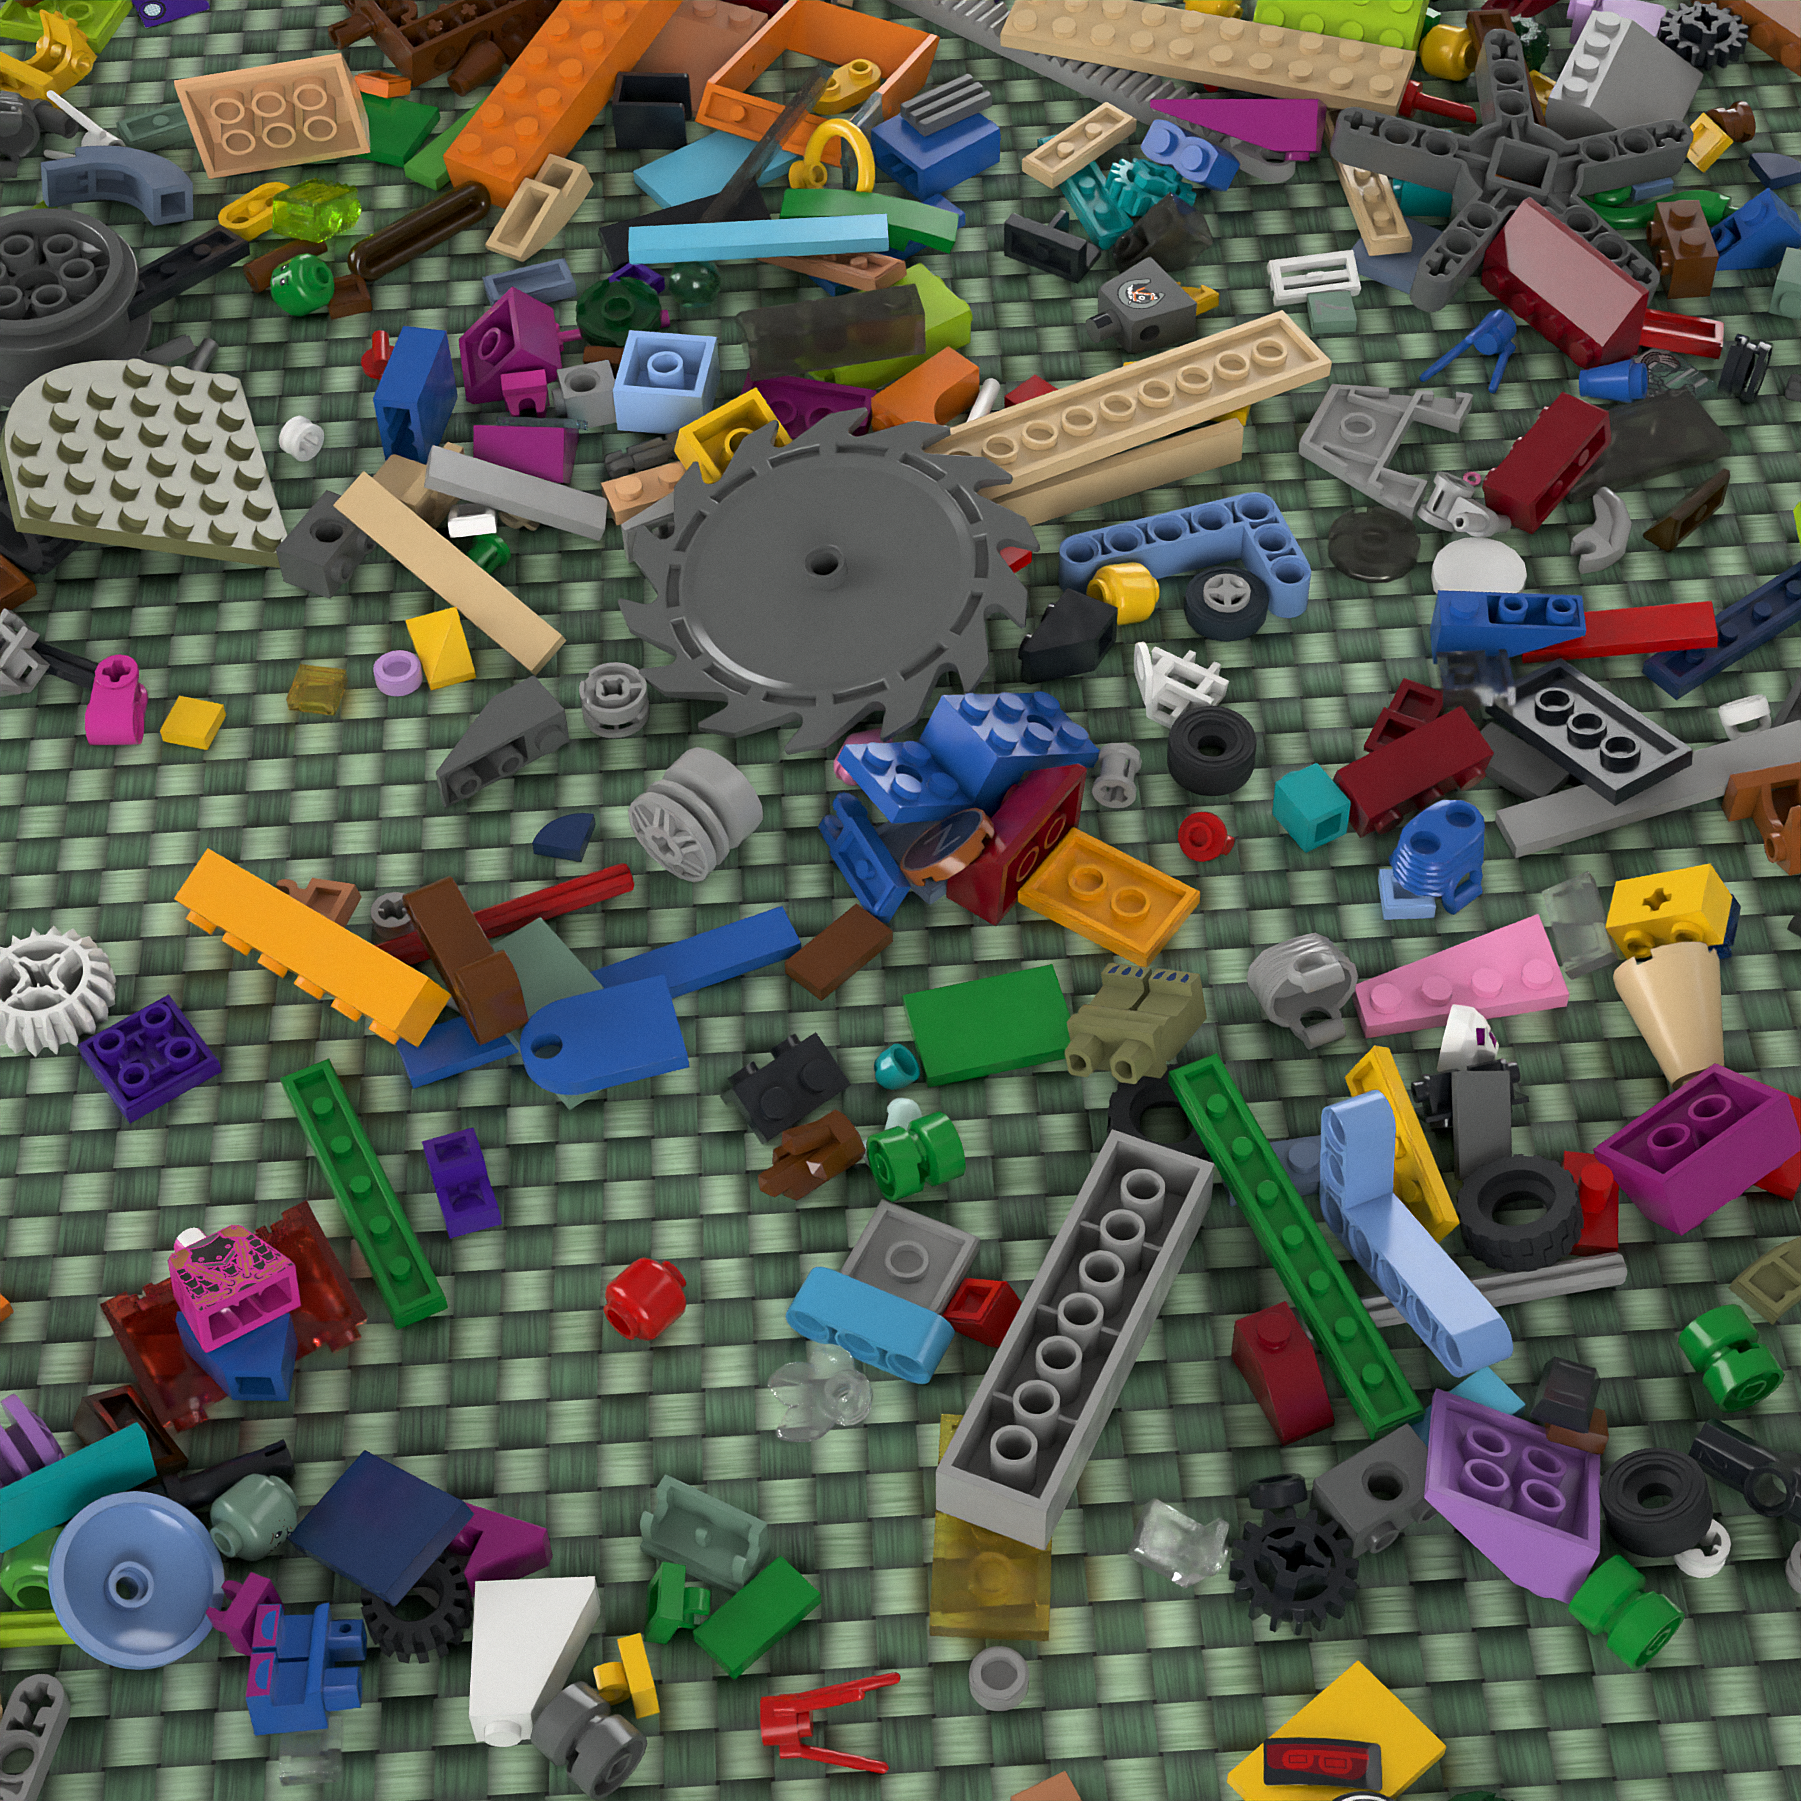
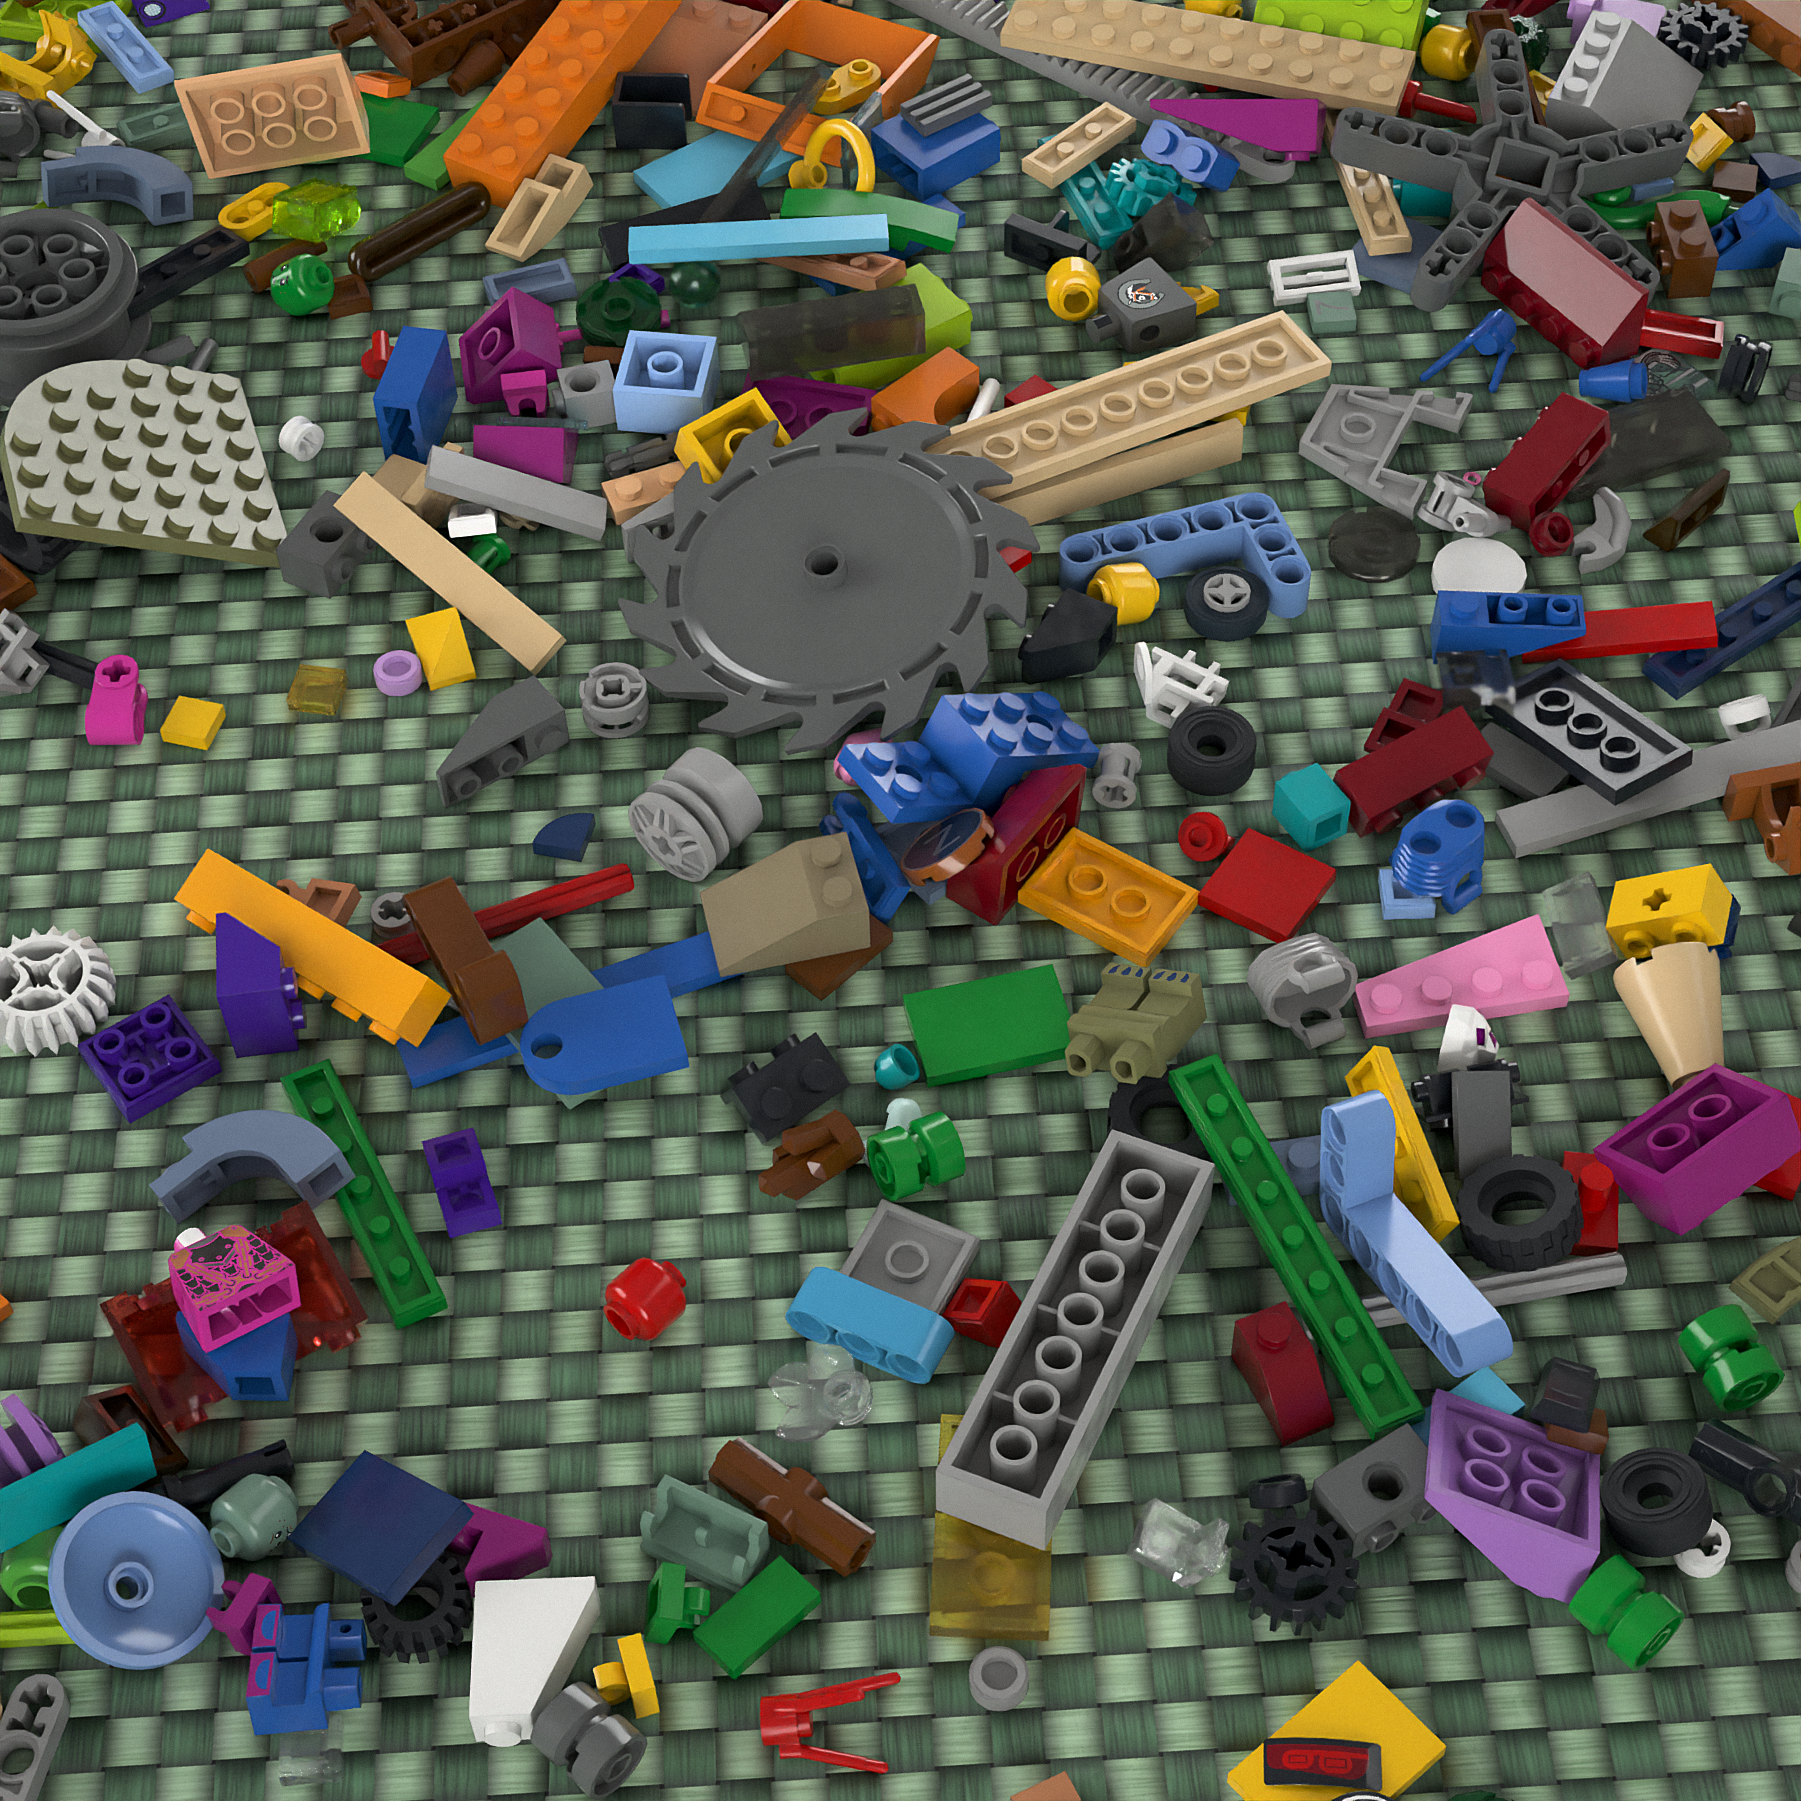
(125, 47): none -> light blue tile
(249, 1147): none -> sand blue arch
(256, 991): none -> dark purple slope
(788, 907): none -> dark tan slope
(792, 1505): none -> reddish brown piece
(1072, 288): none -> yellow head
(1267, 887): none -> red tile
(1551, 533): none -> dark red plate
(1735, 180): none -> reddish brown tile

